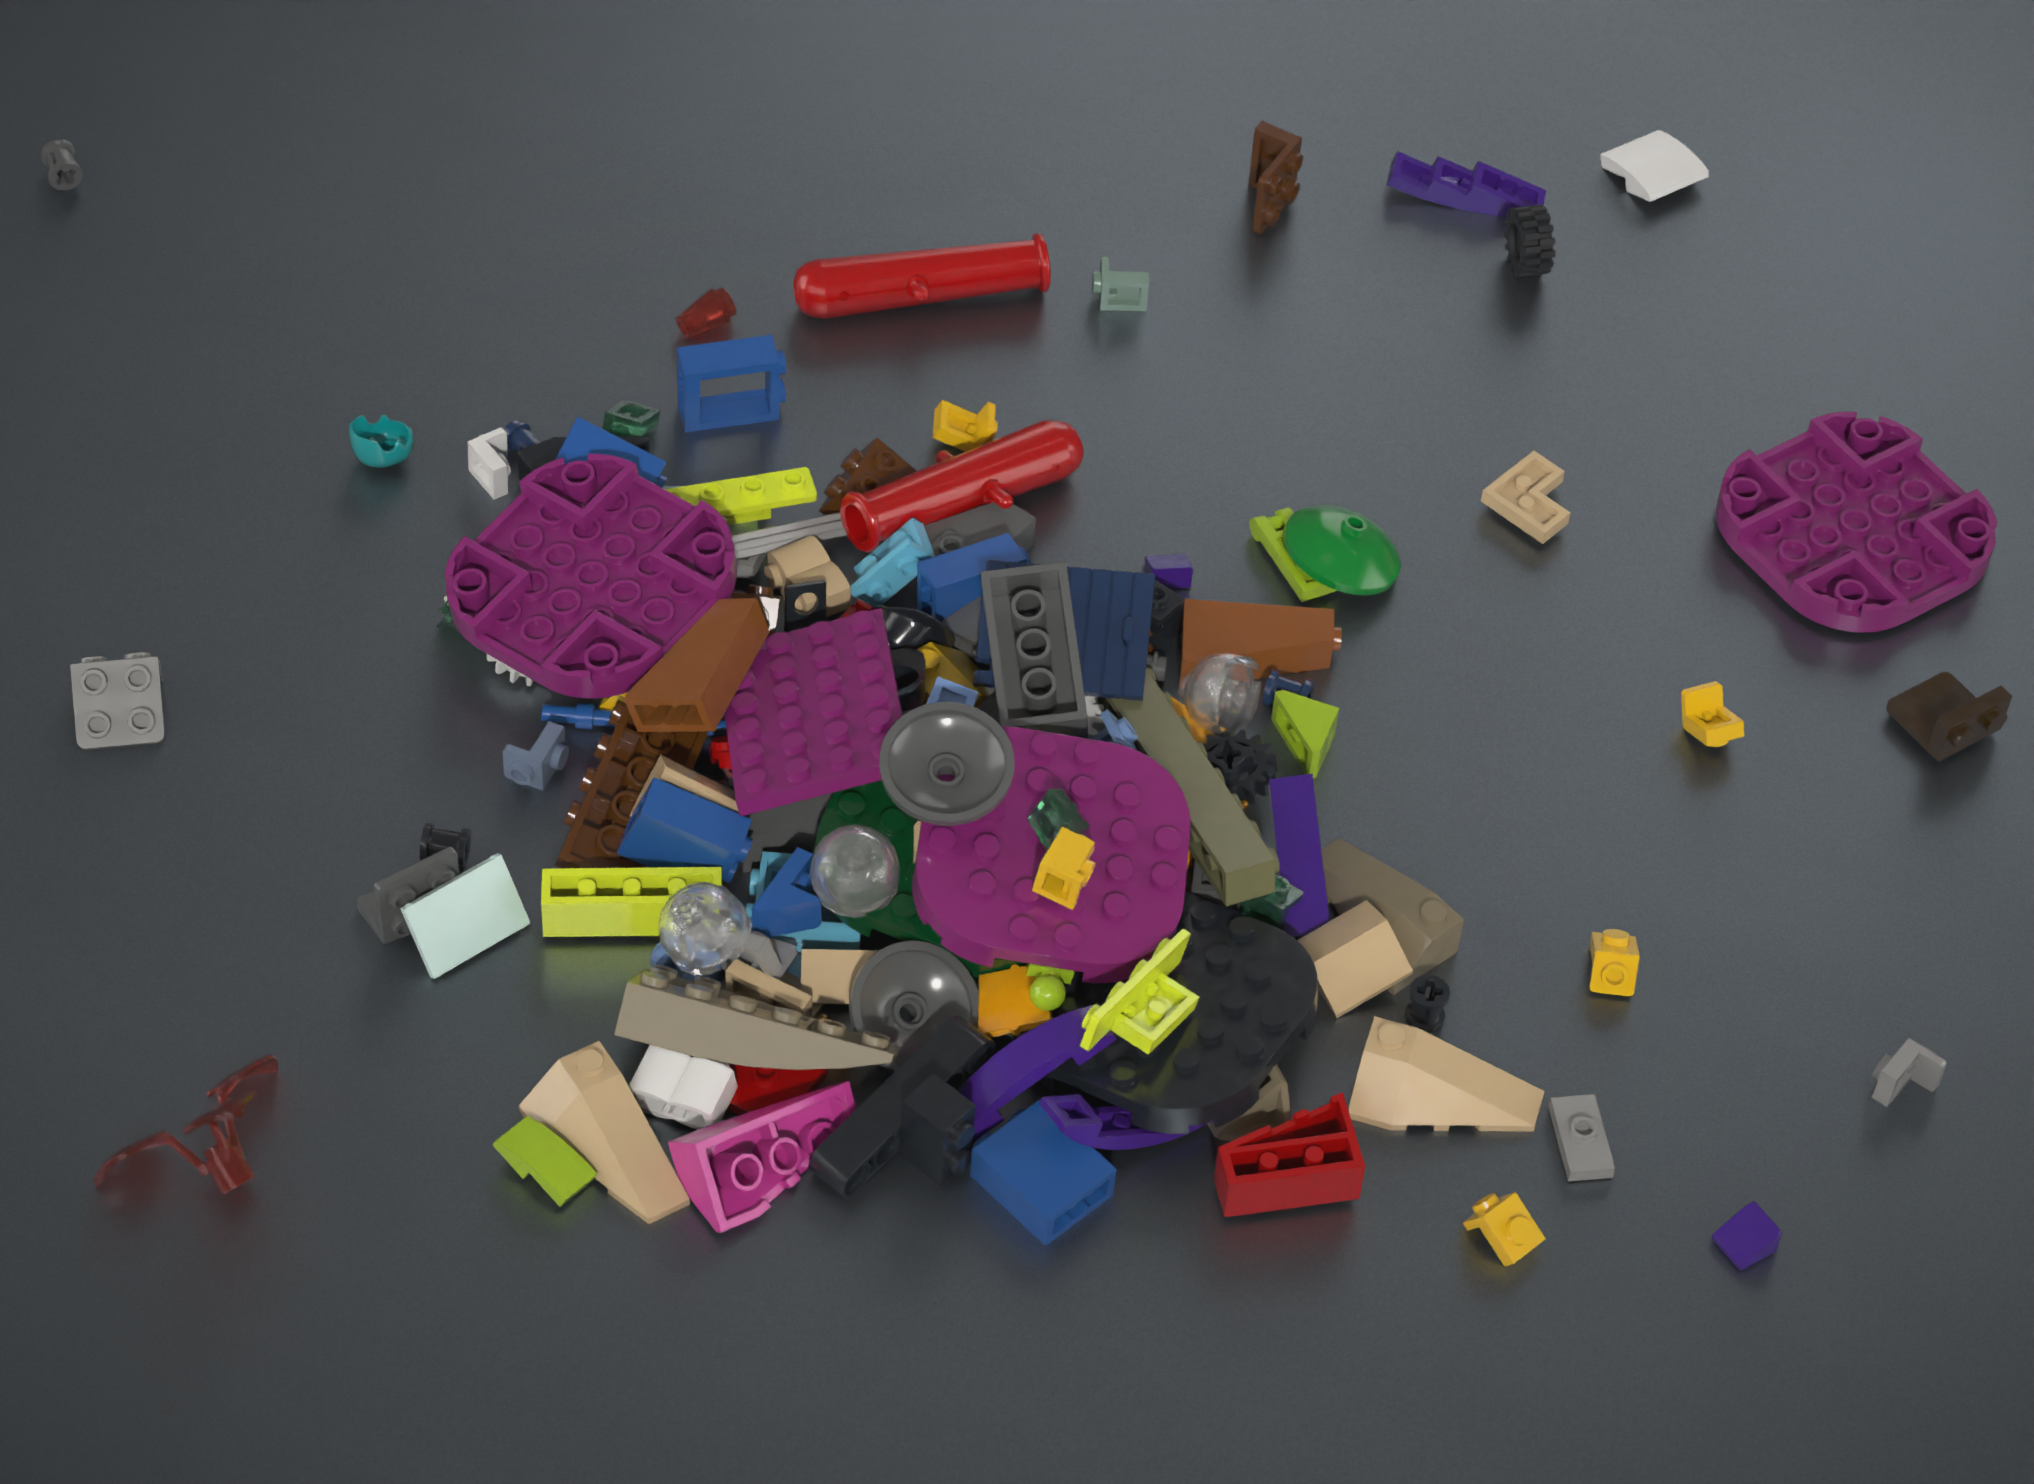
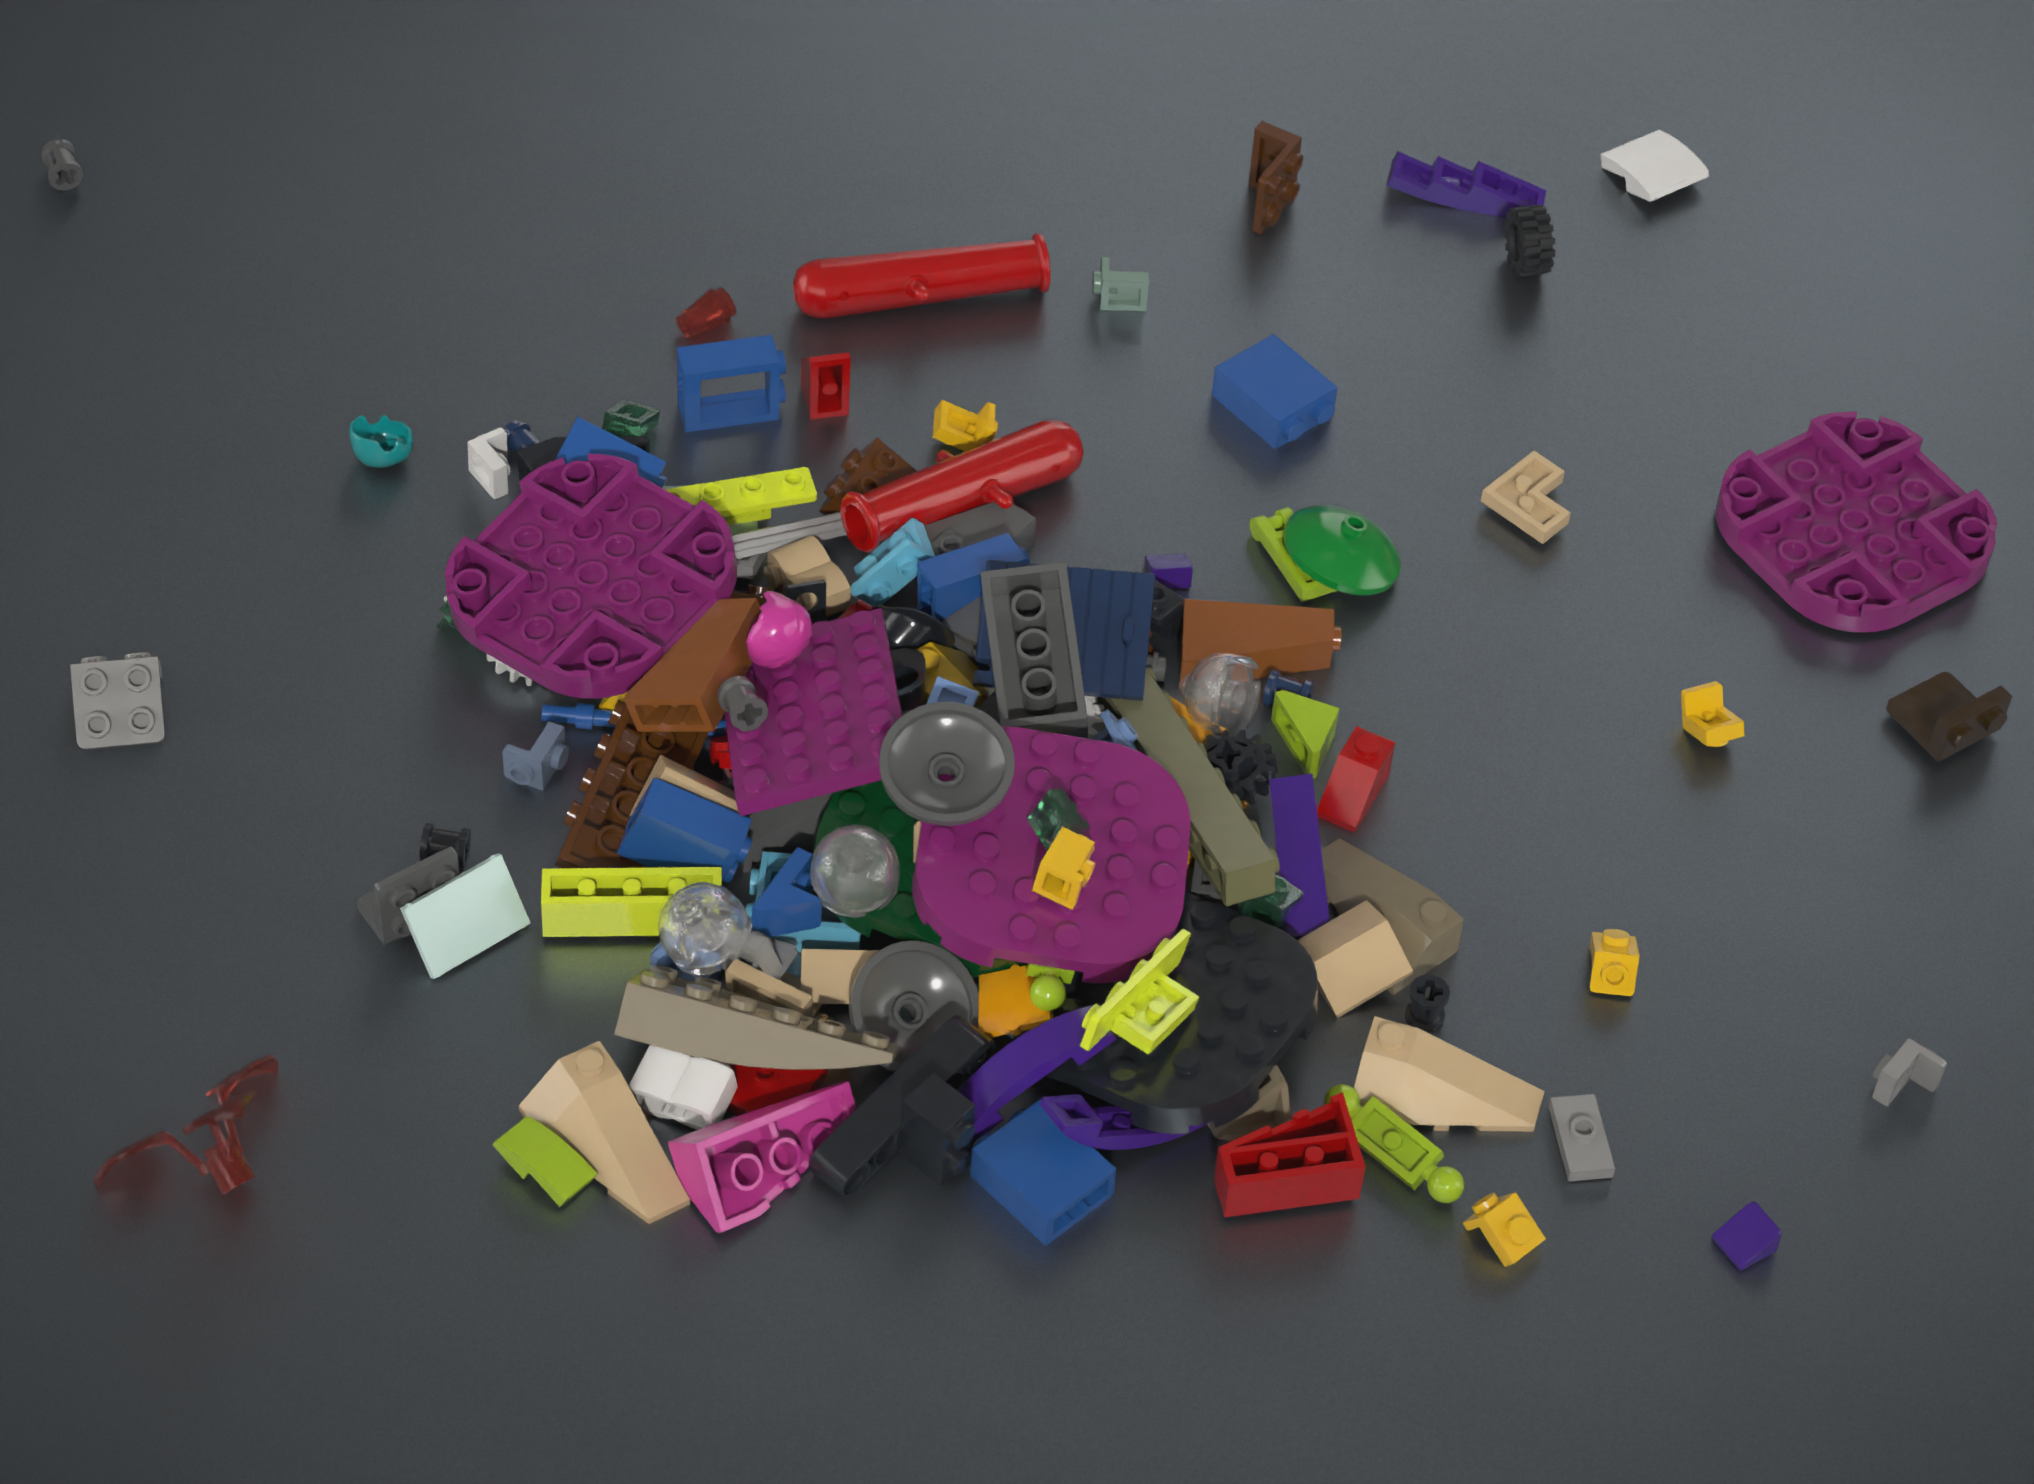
(739, 698): none -> dark grey bush
(779, 633): none -> dark pink hair
(826, 385): none -> red slope
(1274, 391): none -> blue brick
(1356, 779): none -> red slope
(1399, 1146): none -> lime plate

